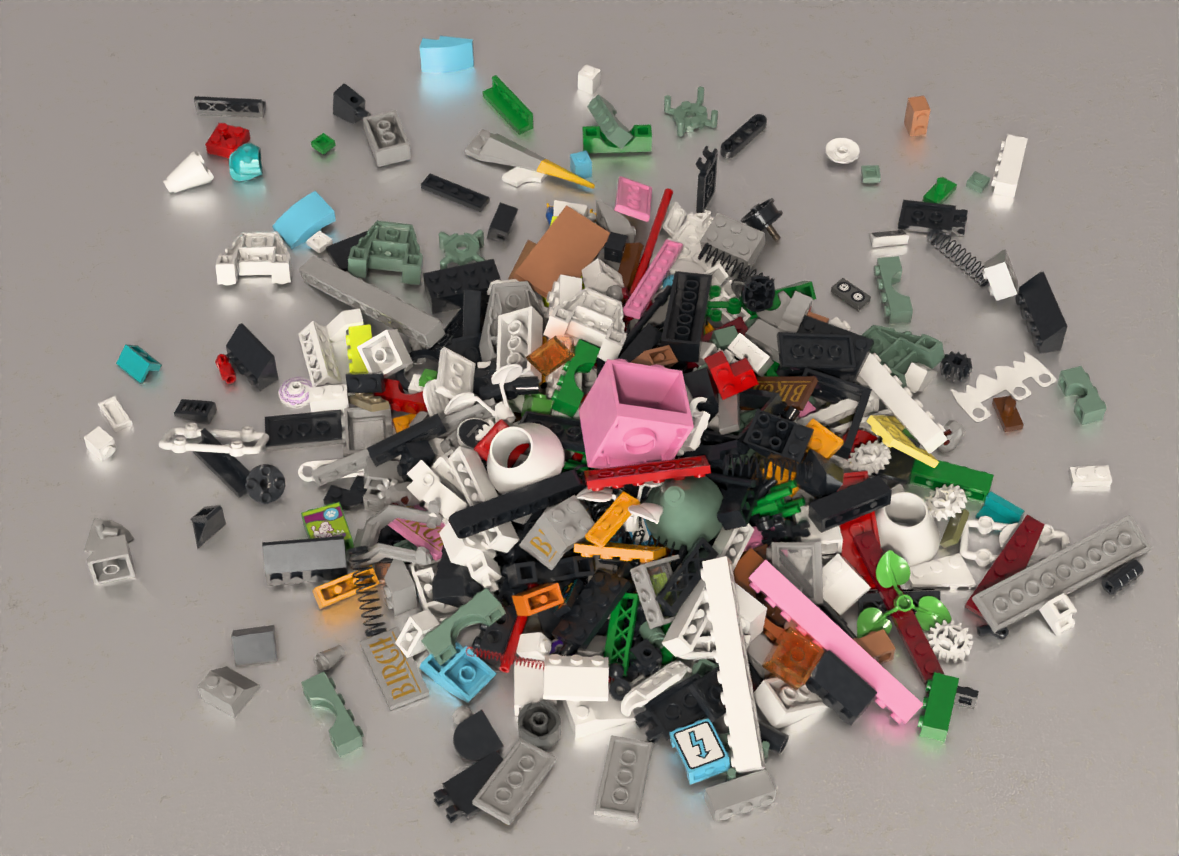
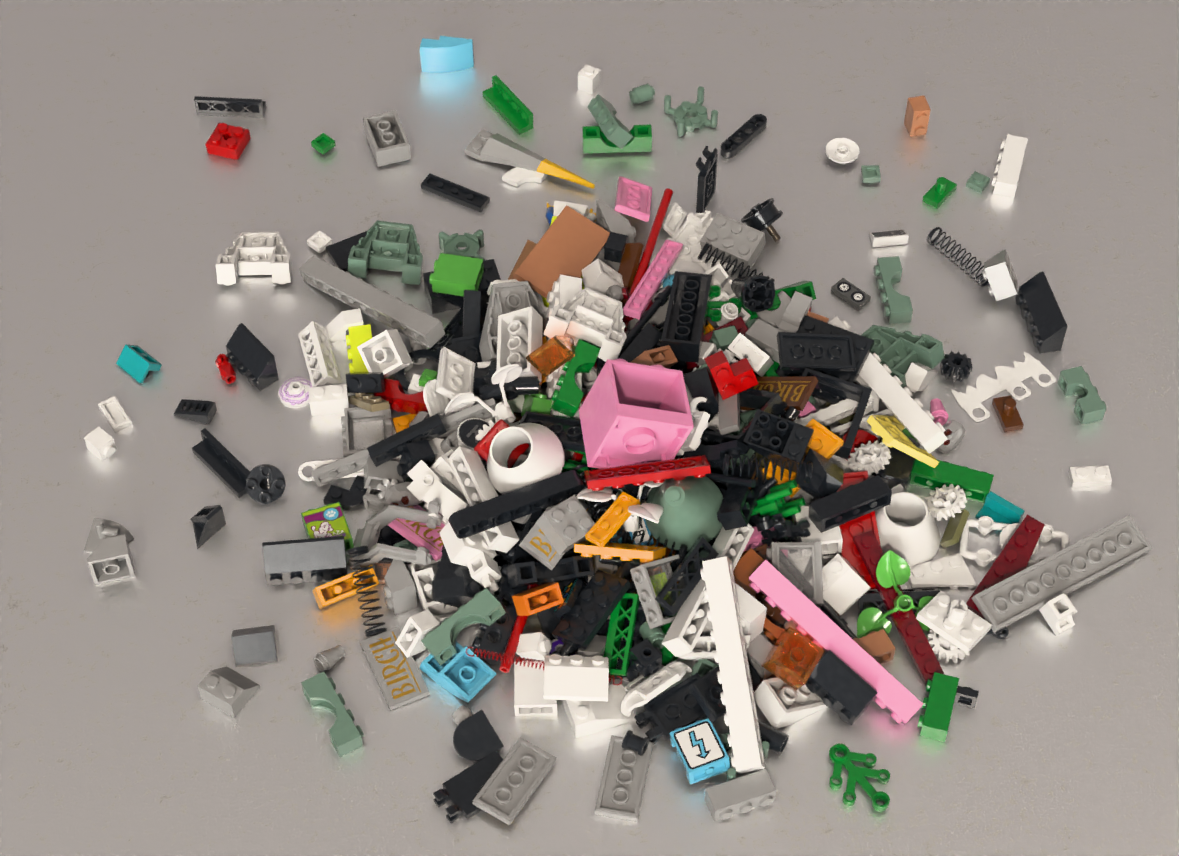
(188, 174): white cone -> none
(236, 448): white bar -> none
(245, 162): teal helmet -> none
(303, 430): black tile -> none
(304, 220): medium azure slope -> none
(349, 105): black torso -> none
(456, 274): none -> bright green brick
(502, 222): black hinge -> none
(540, 724): dark grey brick -> none
(581, 164): medium azure brick -> none
(616, 672): black plate -> none
(635, 743): none -> black bush
(641, 94): none -> sand green brick
(729, 313): none -> white cone
(858, 775): none -> green plant
(926, 216): black tile -> none
(938, 411): none -> bright pink cone
(954, 621): none -> white plate
(1122, 576): black axle -> none

